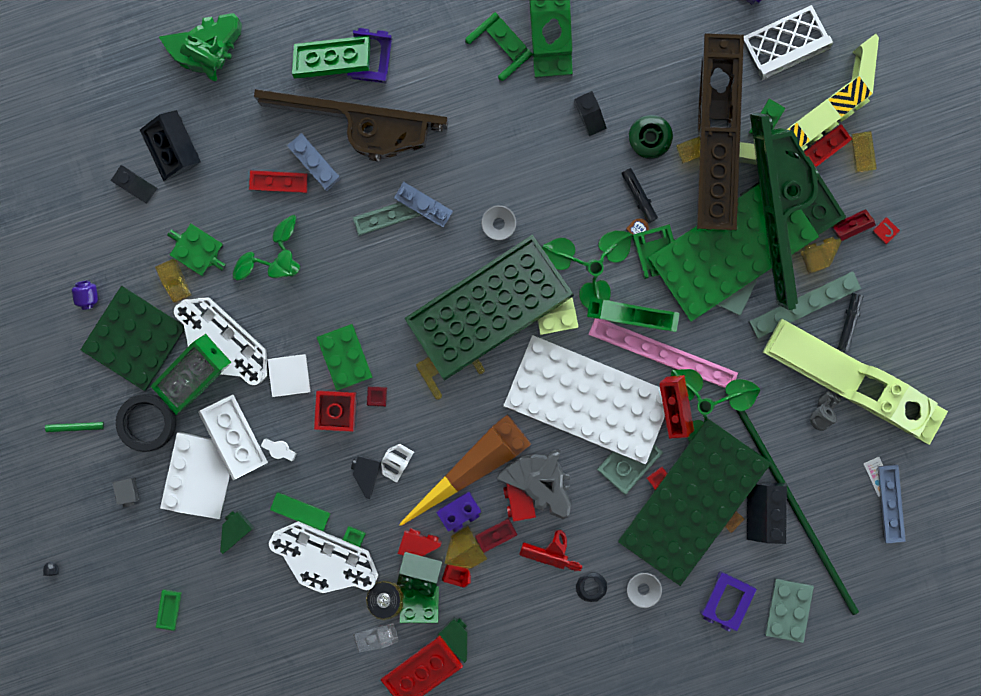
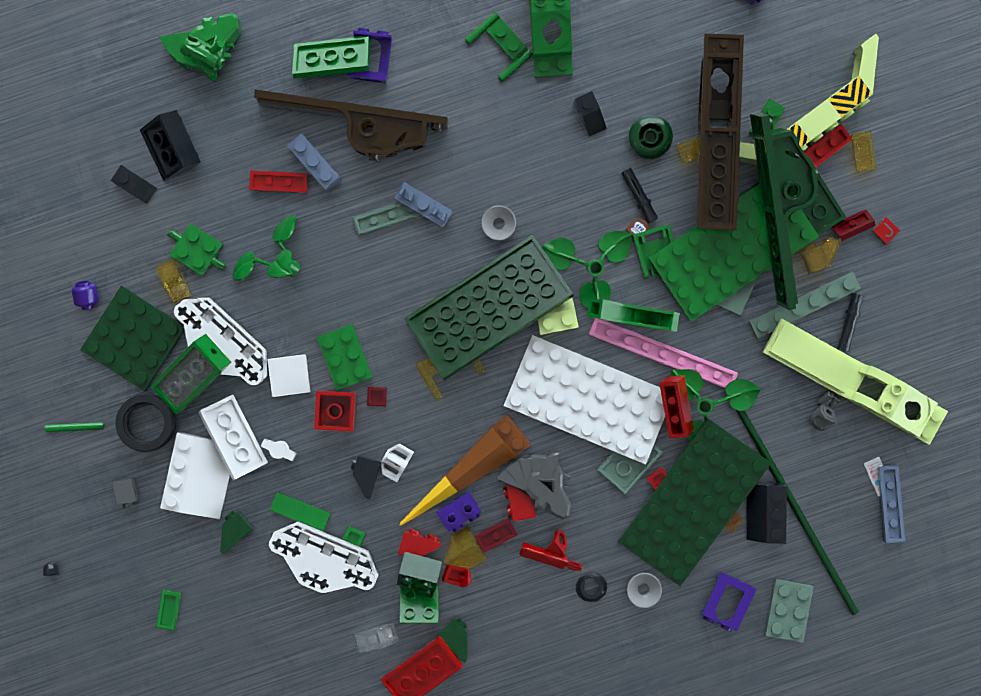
(385, 600): black tile -> none
(798, 54): white fence -> none

